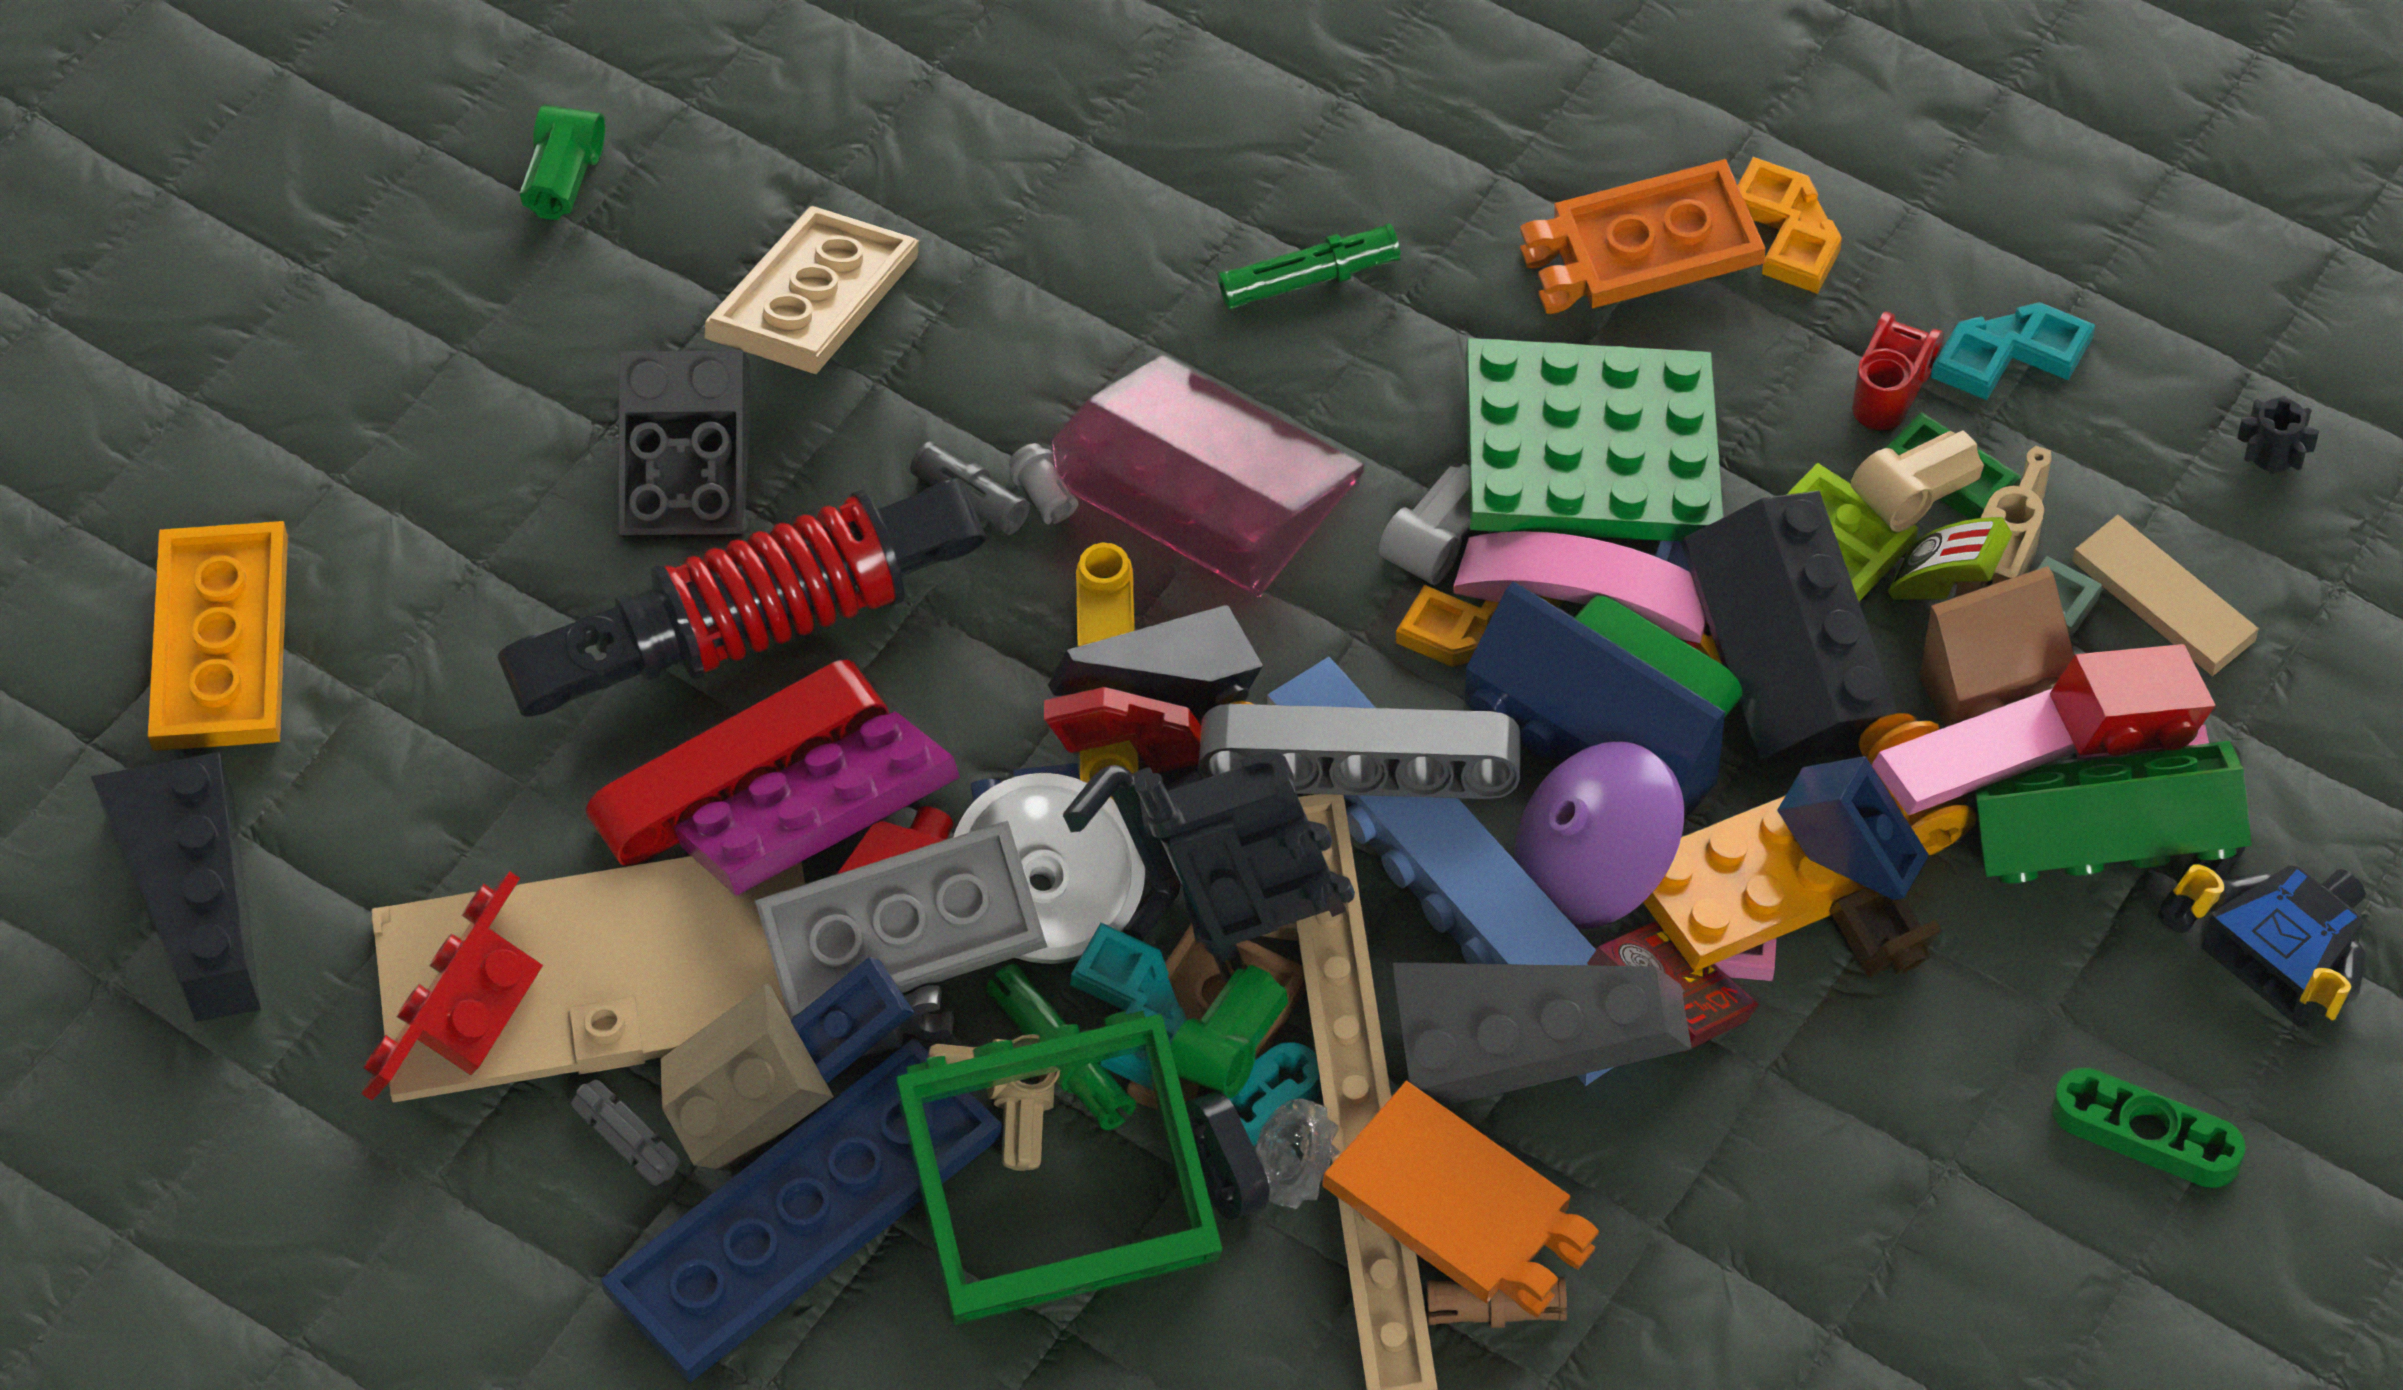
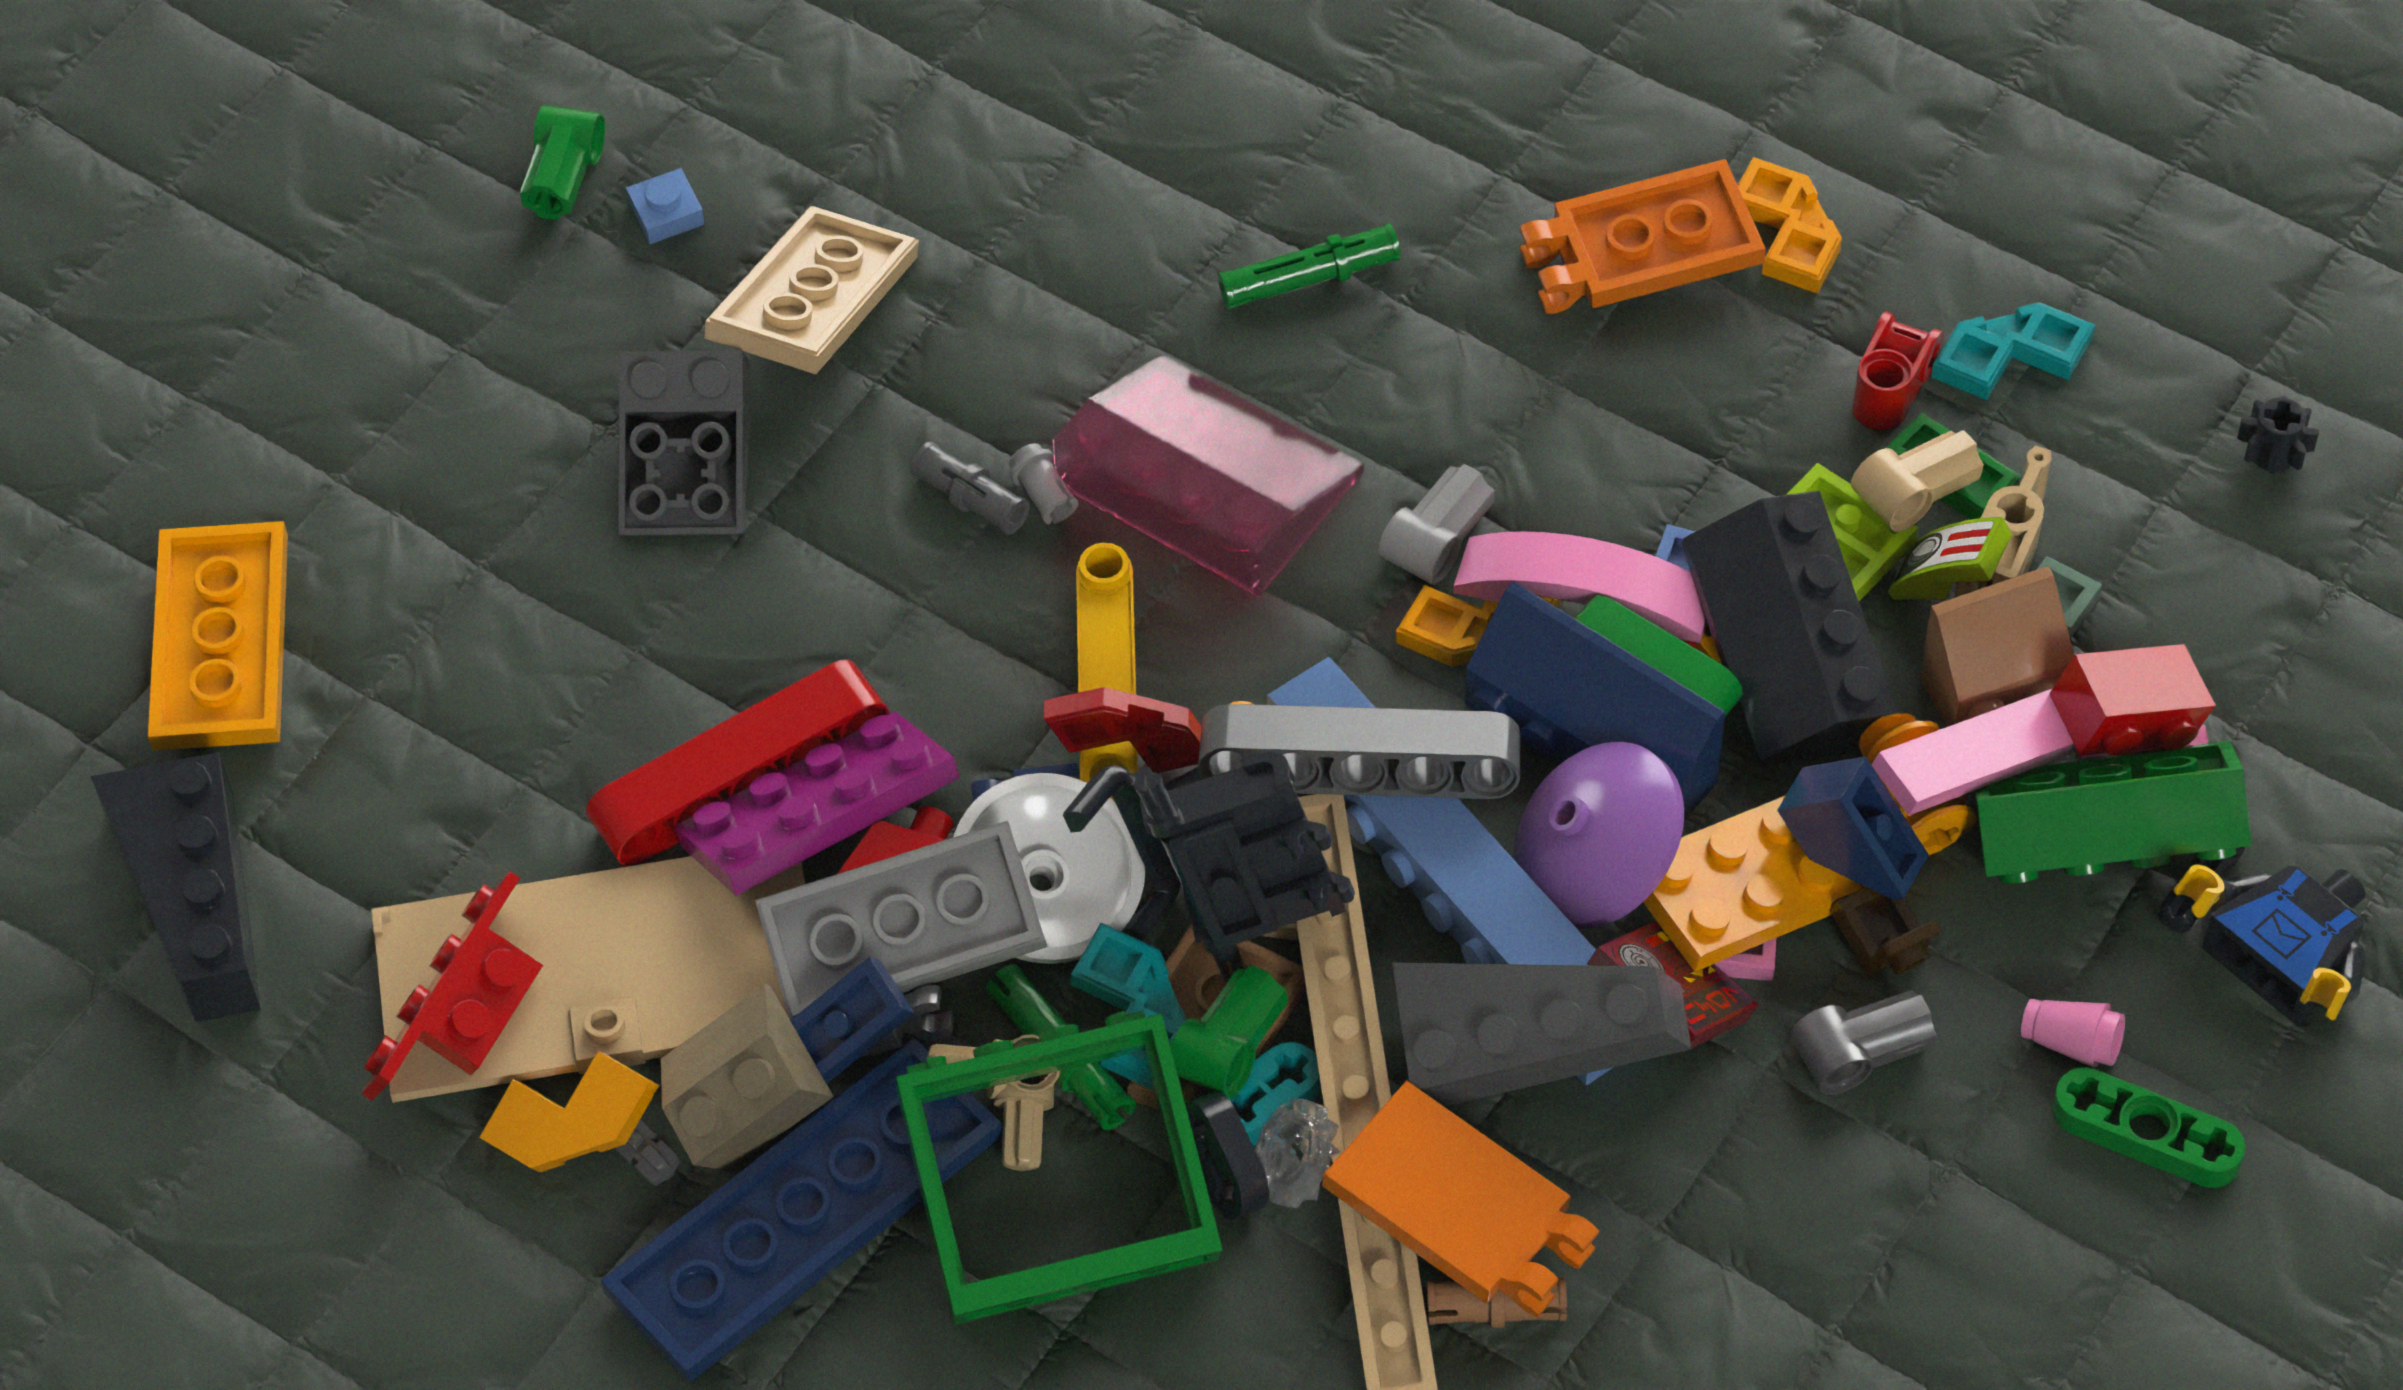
(595, 1119): none -> light orange tile
(665, 206): none -> medium blue plate
(740, 592): piece -> none
(1181, 662): slope -> none
(1591, 440): plate -> none
(1847, 1046): none -> flat silver piece
(2075, 1029): none -> bright pink cone
(2165, 594): tan tile -> none

